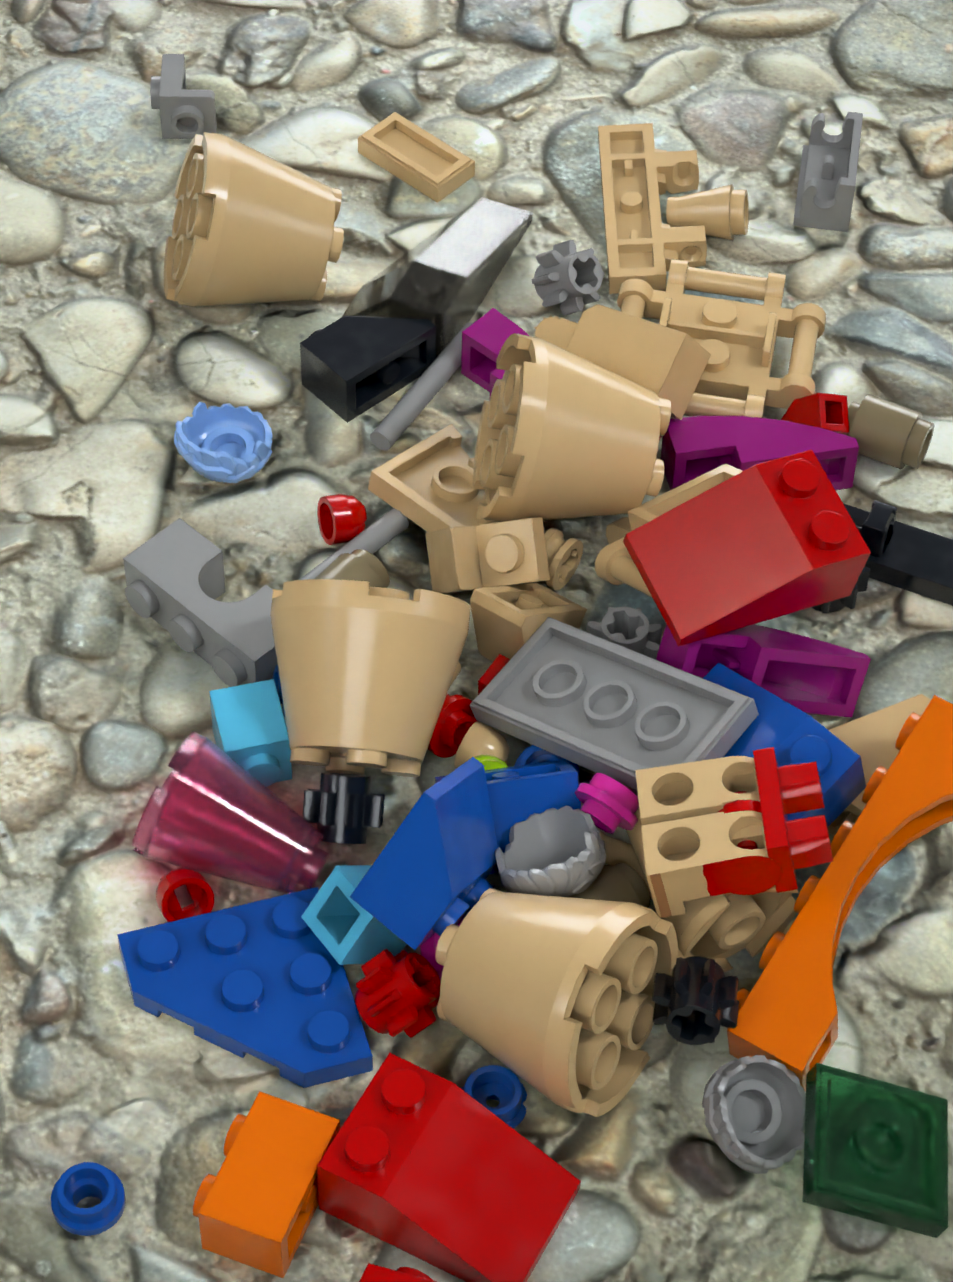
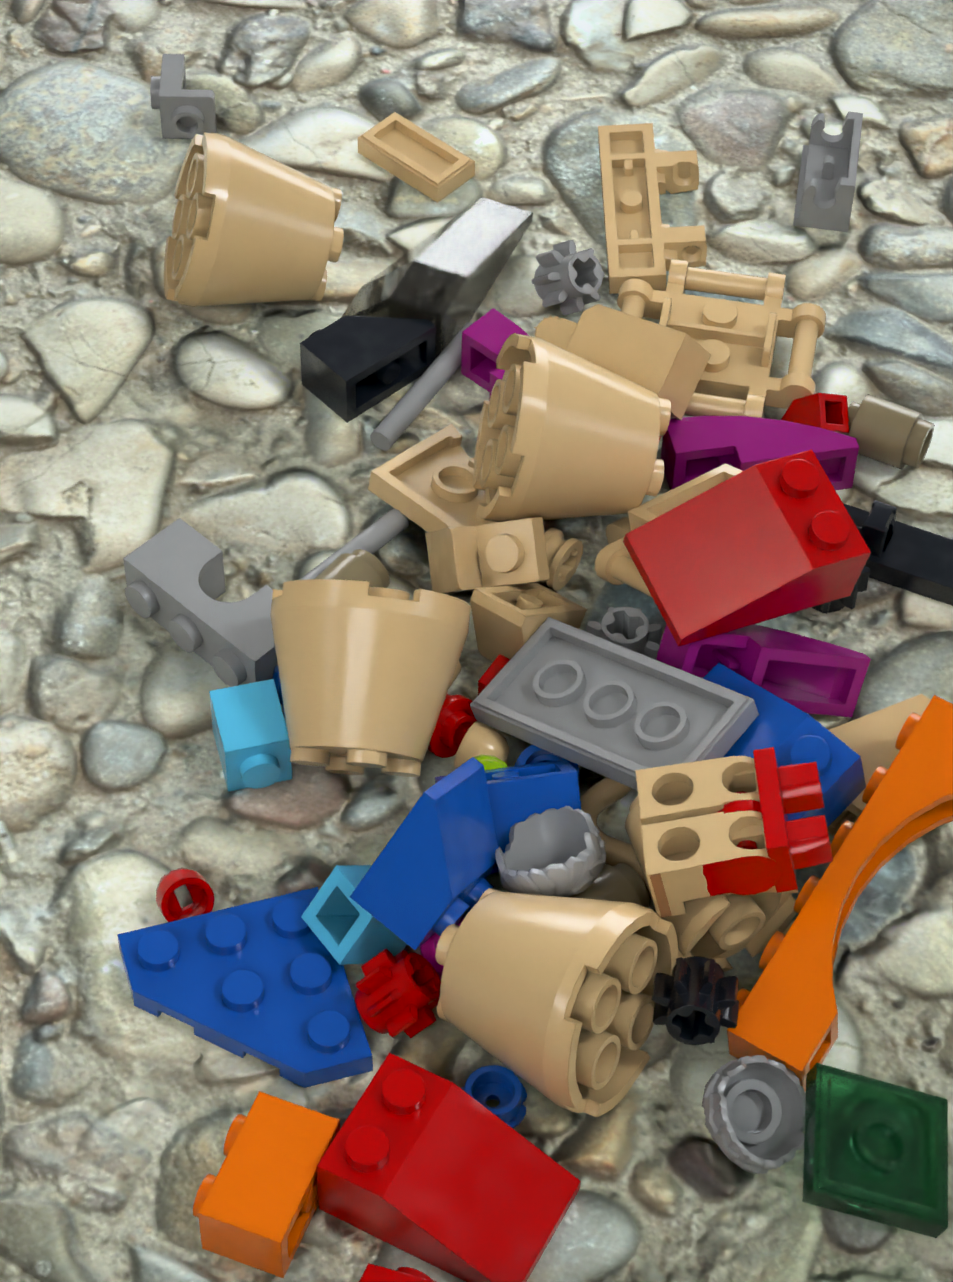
(85, 1181): blue plate -> none
(224, 442): light blue hair -> none
(227, 824): clear pink cone -> none
(340, 518): red hinge -> none
(343, 807): black gear -> none
(608, 803): dark pink plate -> none
(719, 209): tan cone -> none

